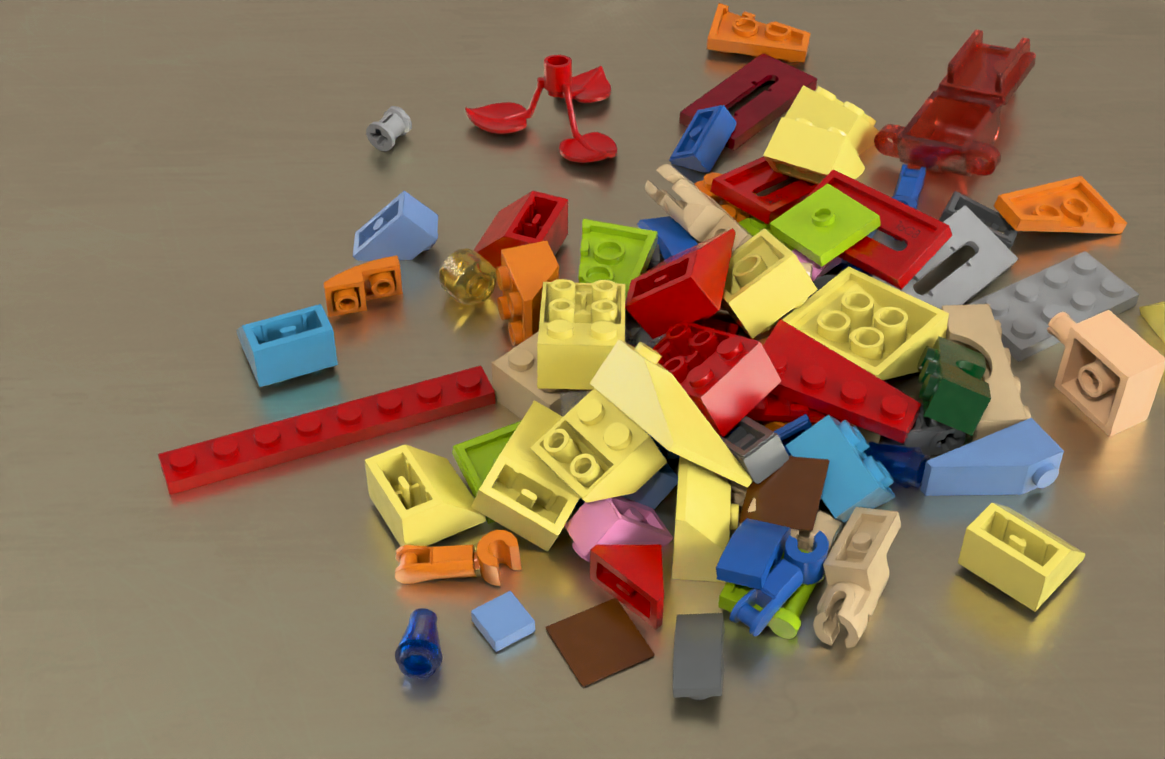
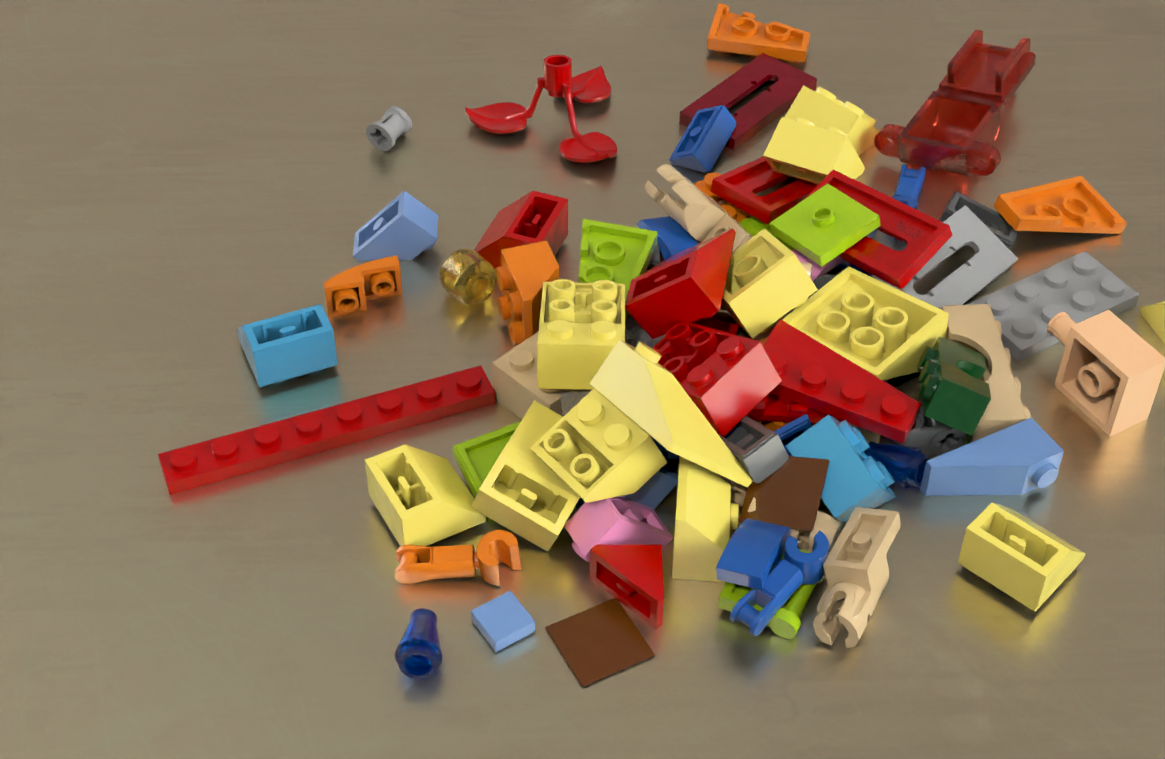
(698, 656): dark grey slope -> none

